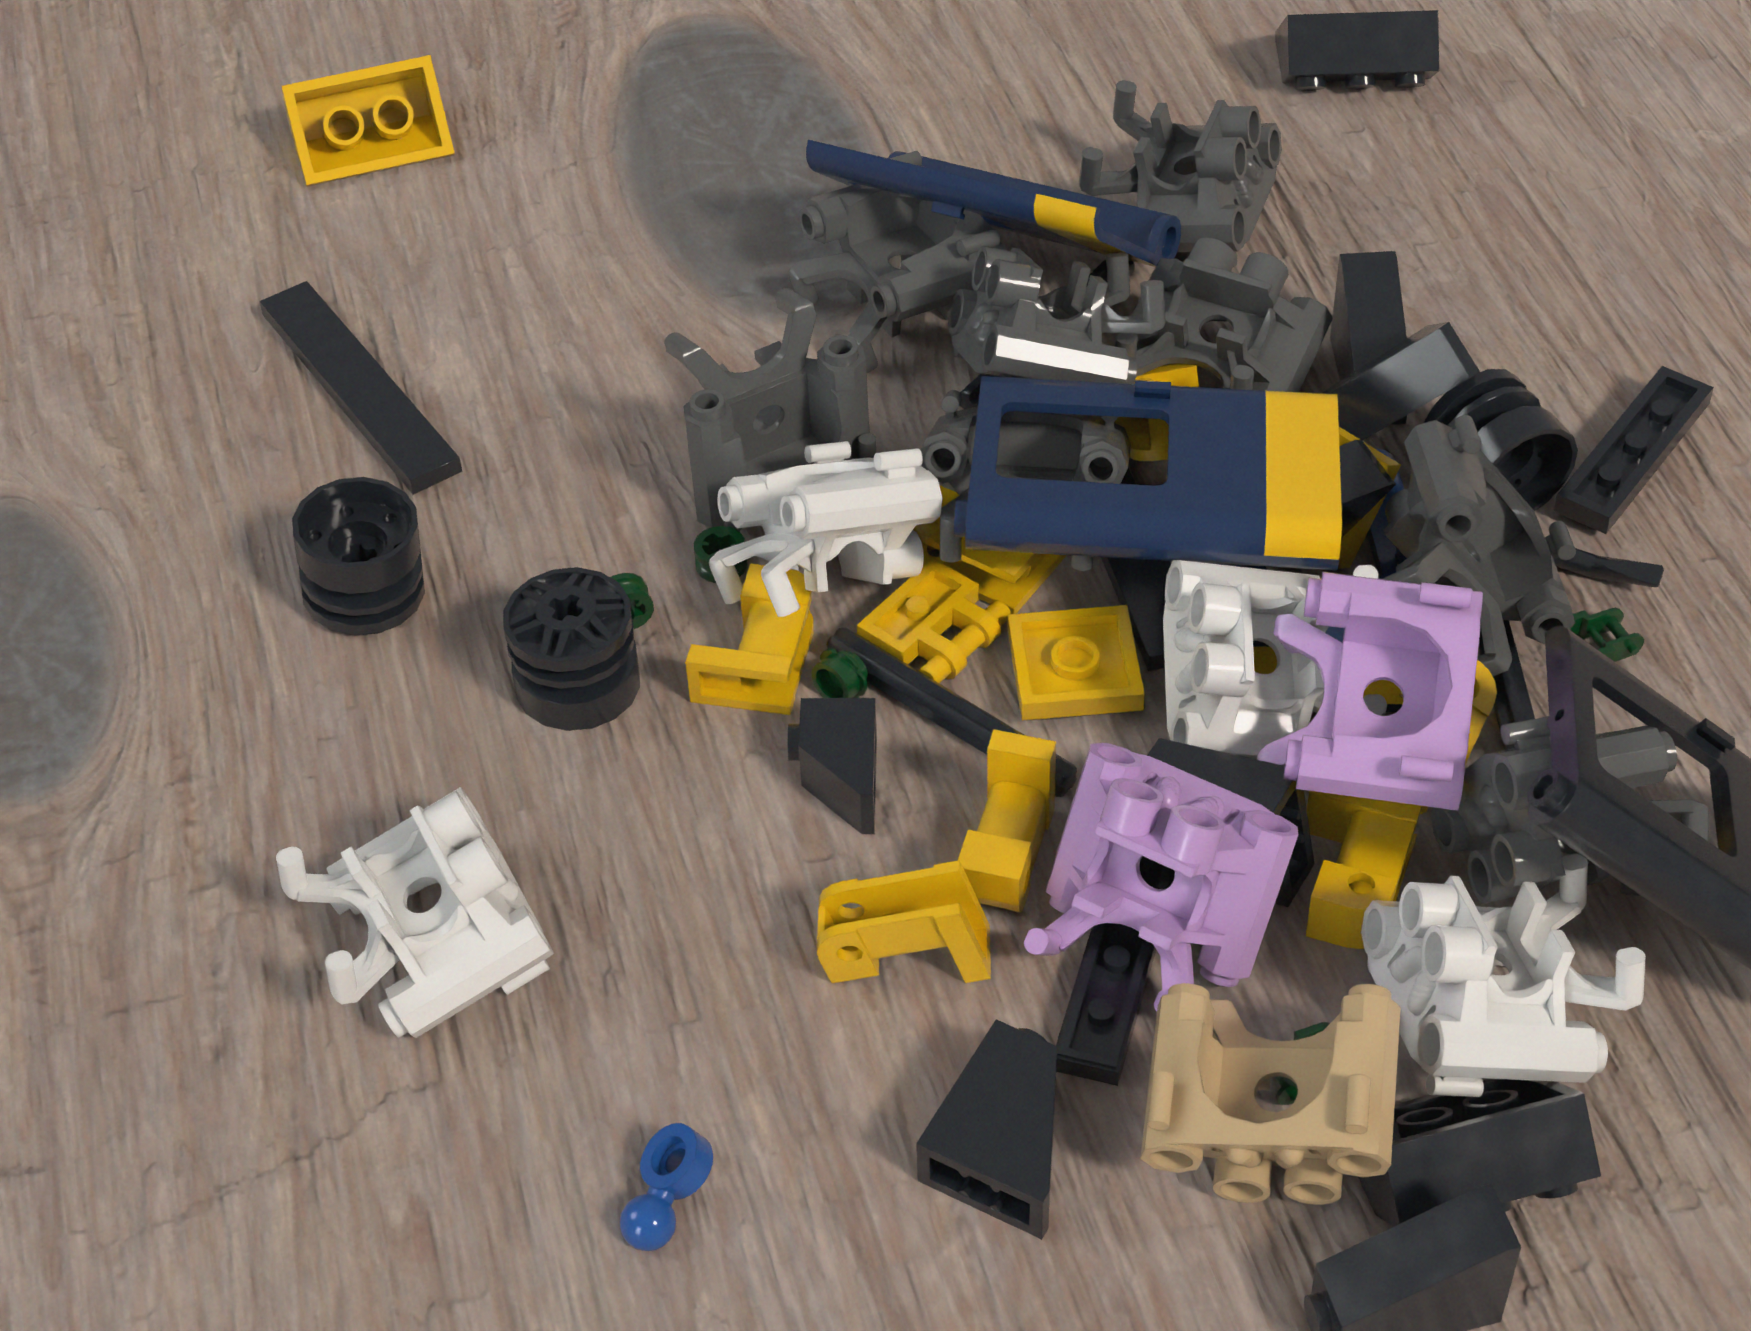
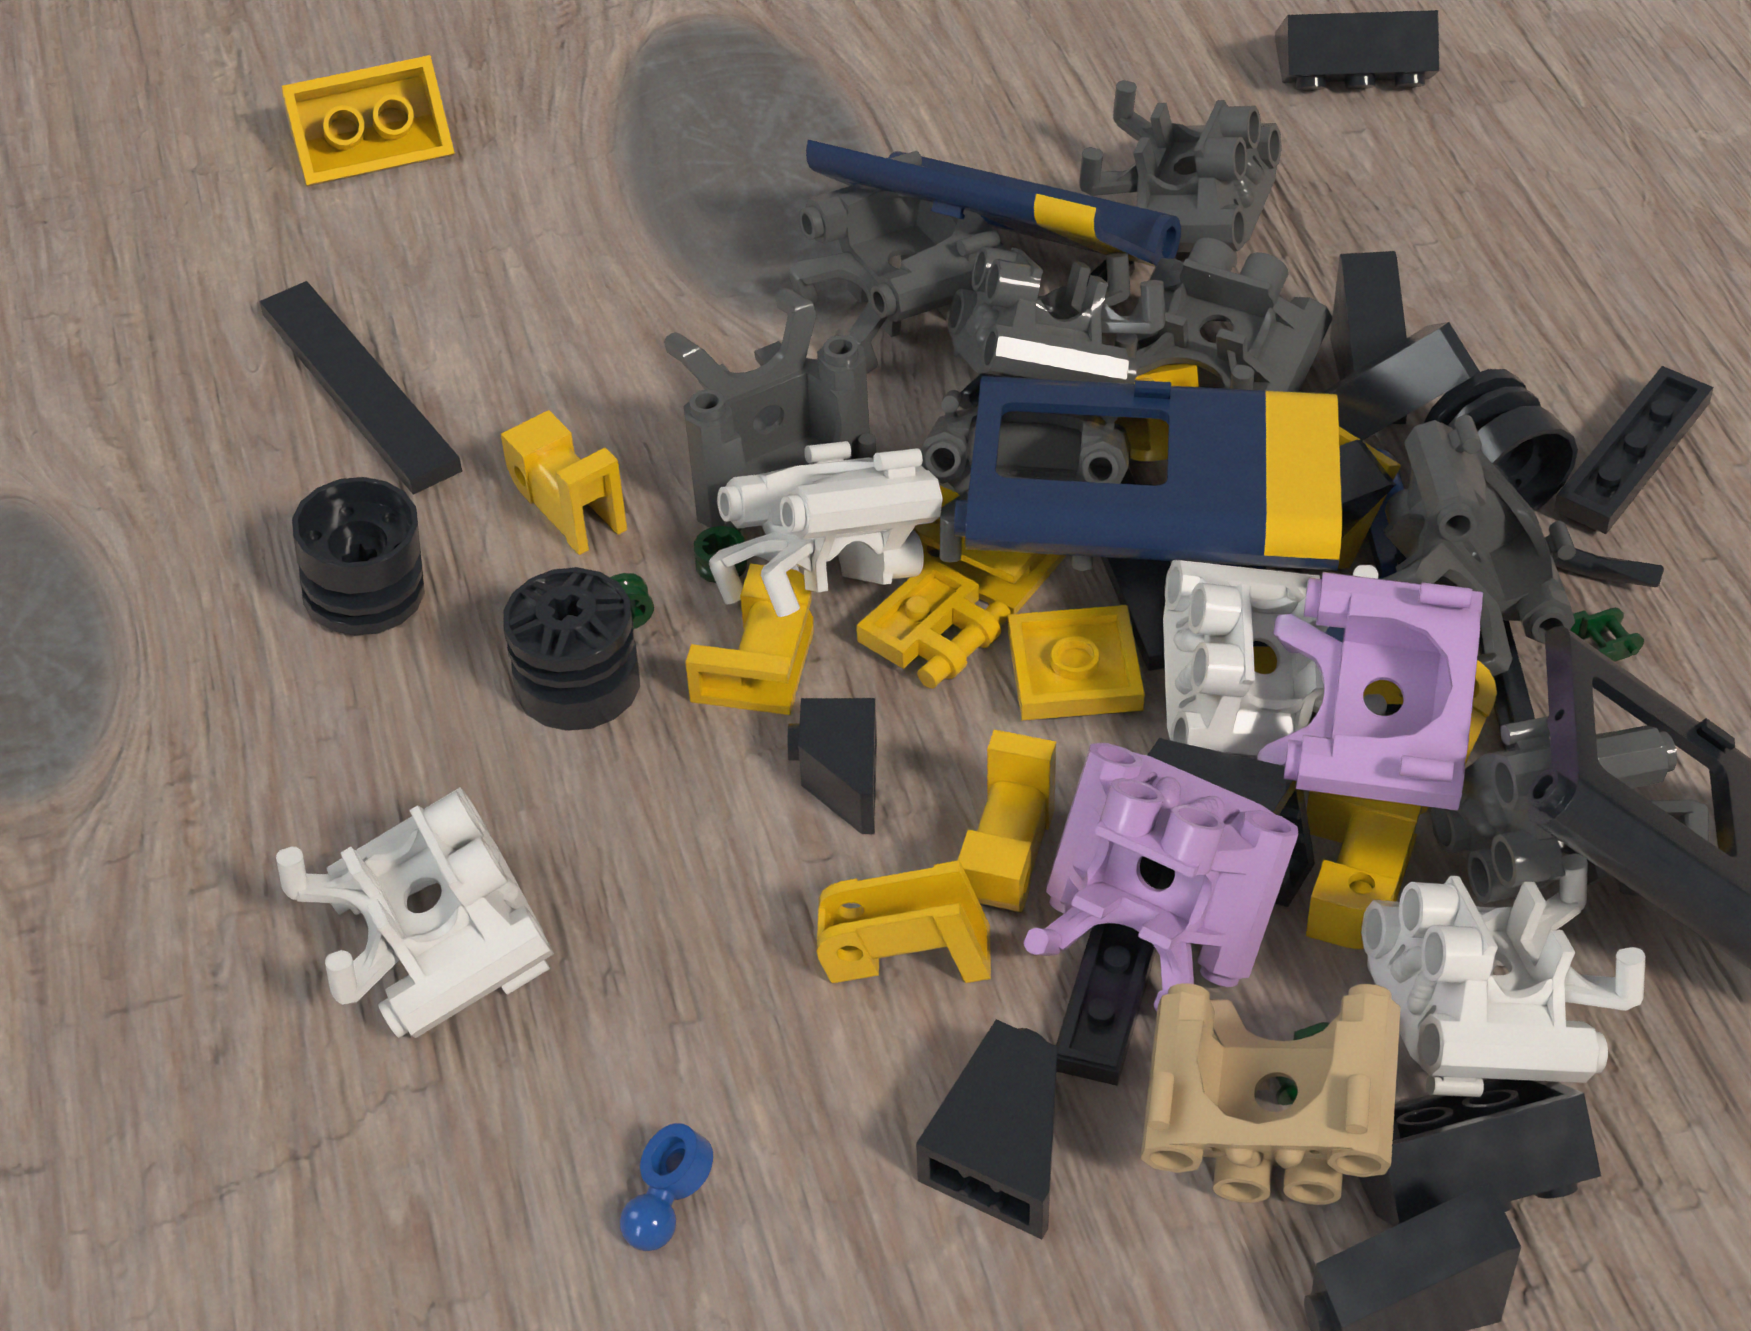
(559, 482): none -> yellow piece
(840, 675): dark green plate -> none
(935, 700): black axle -> none

